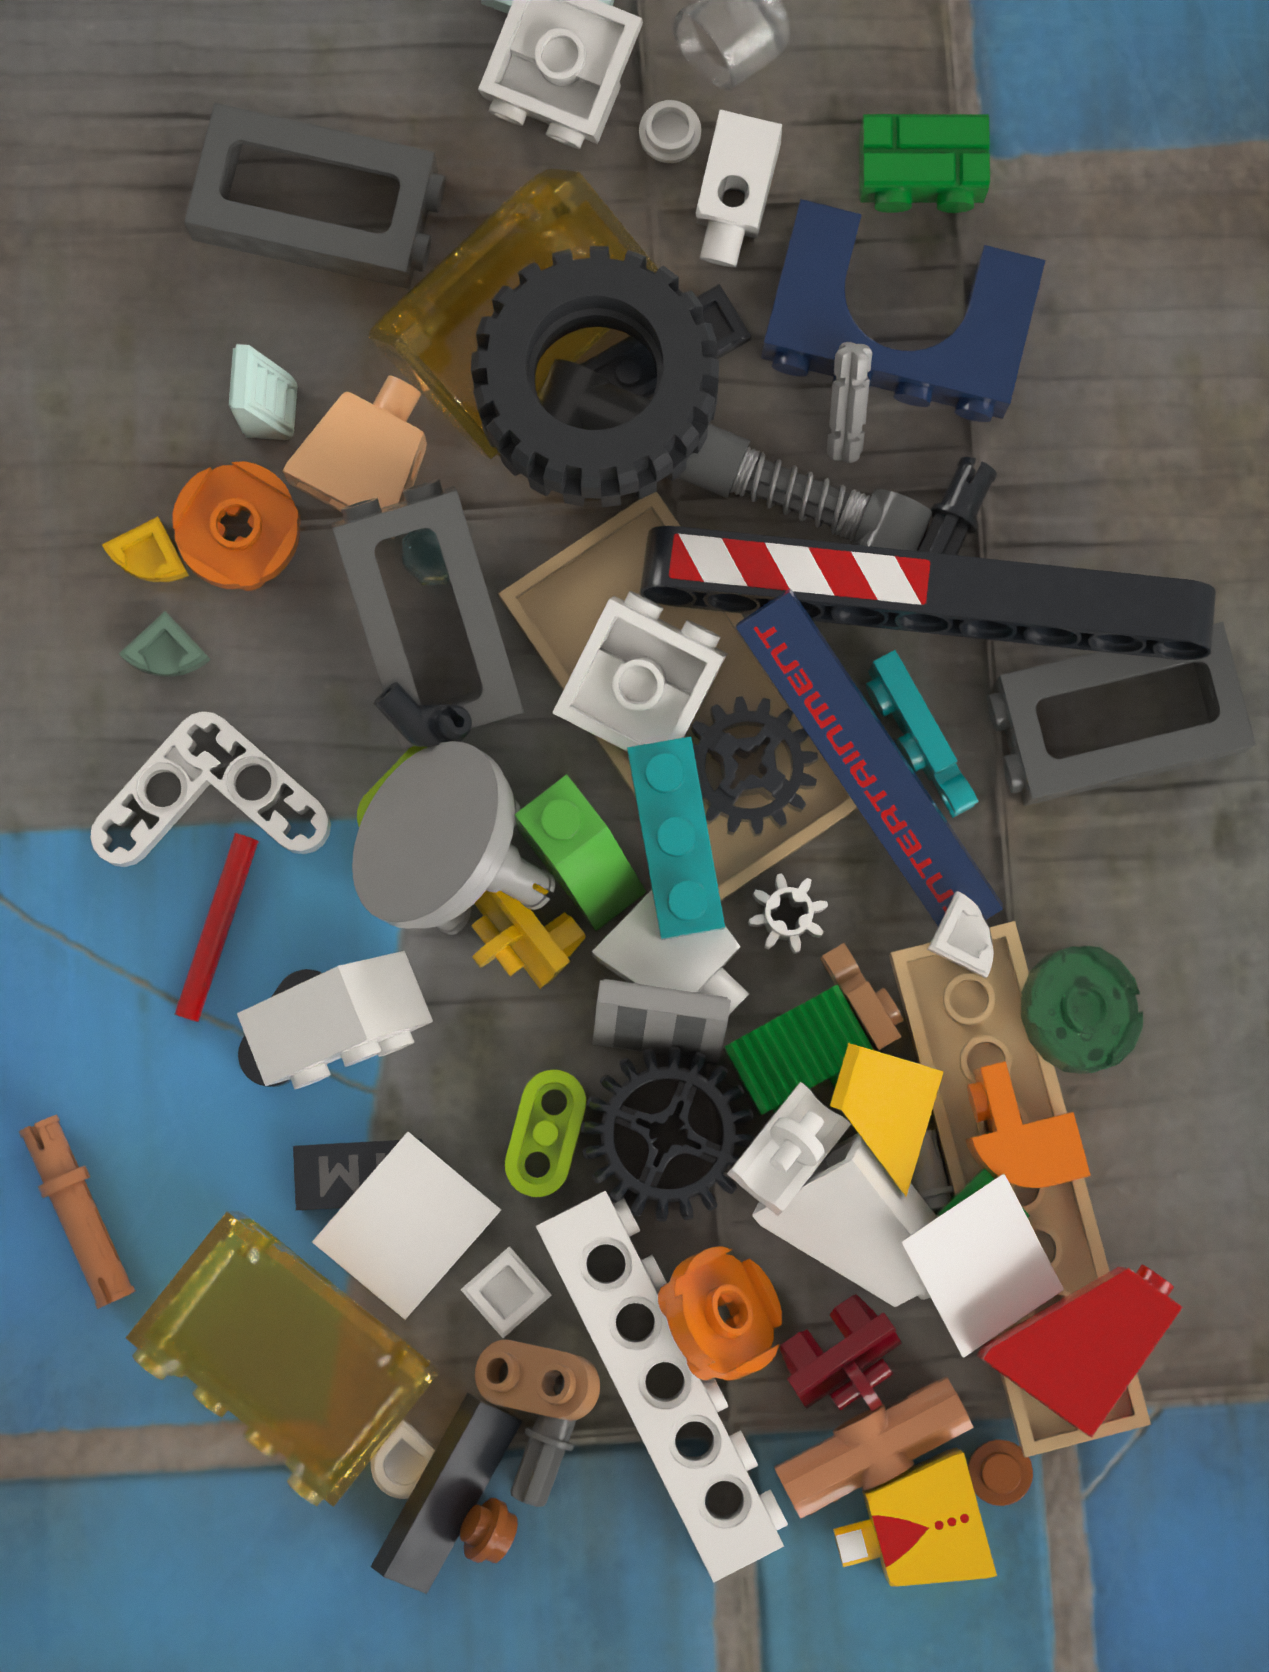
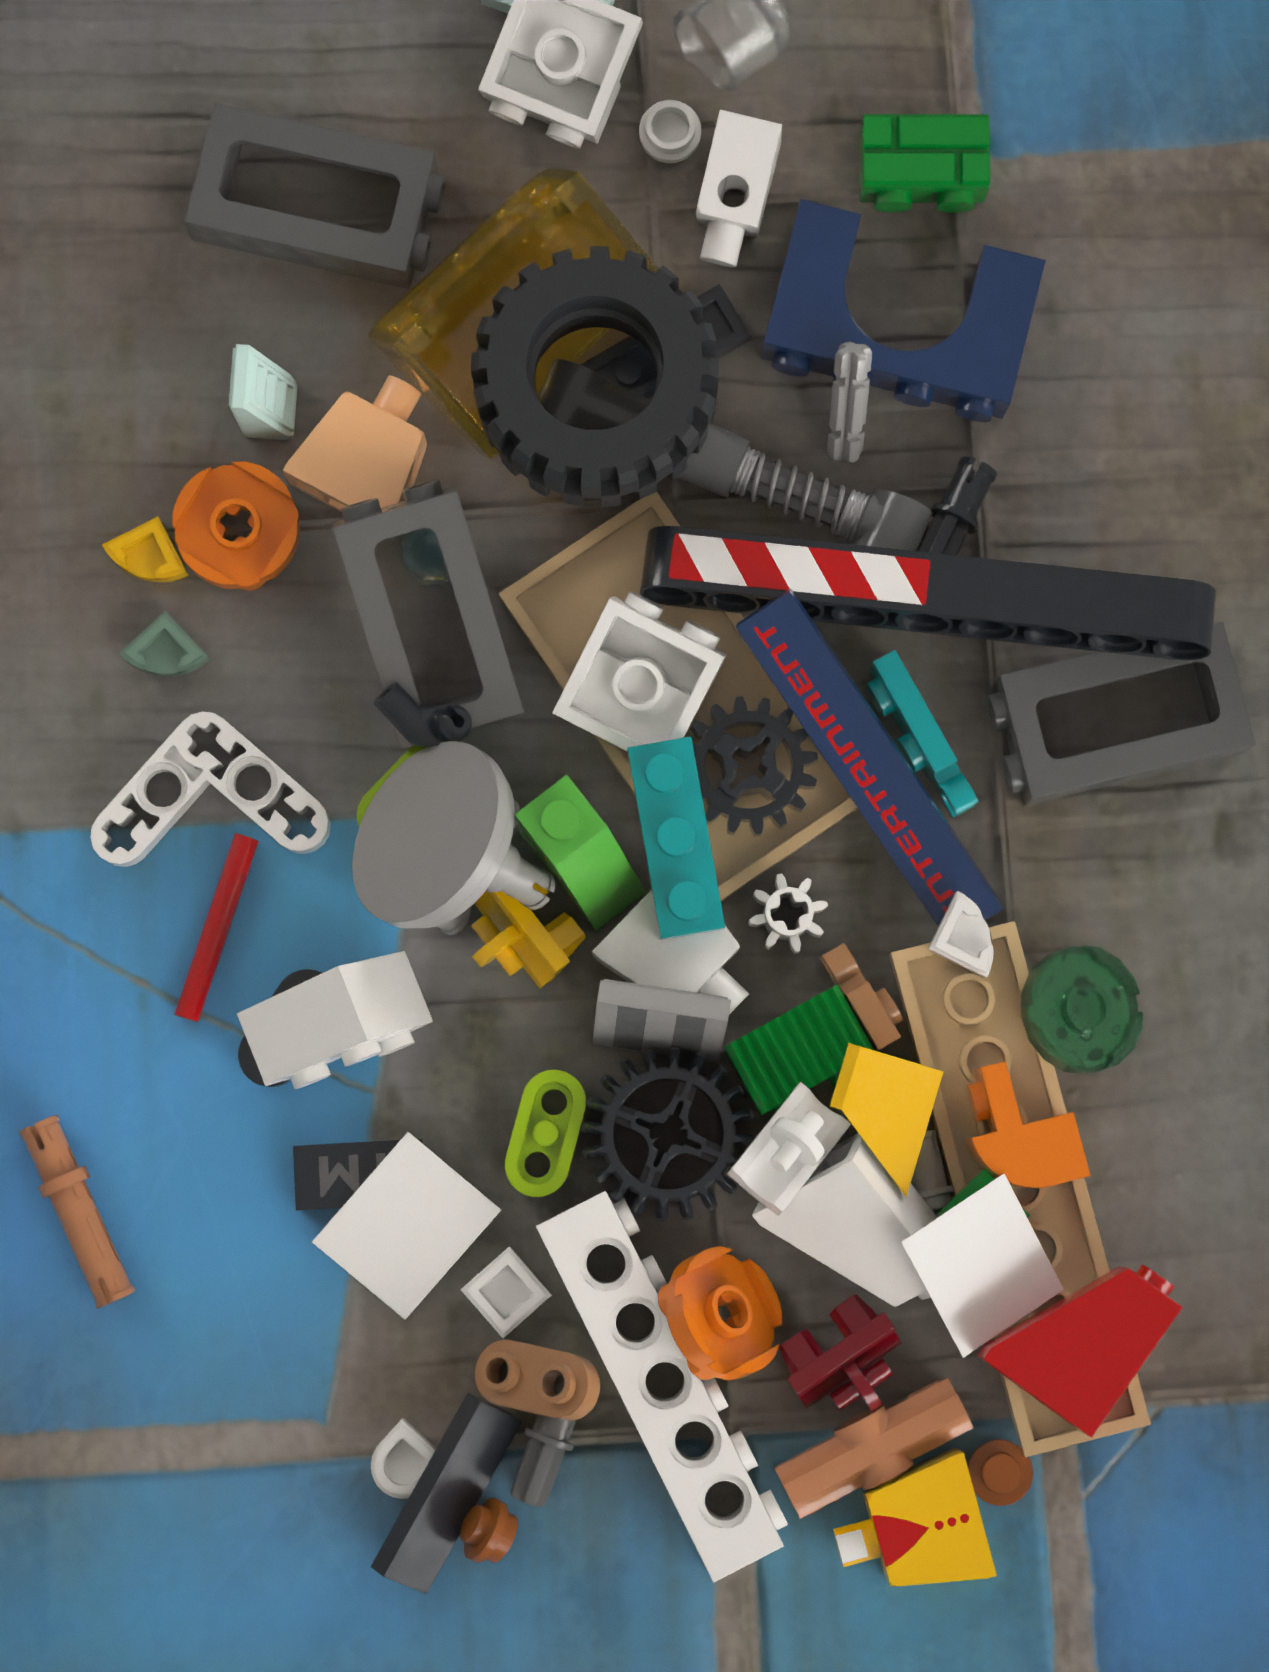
(283, 1356): clear yellow windscreen -> none

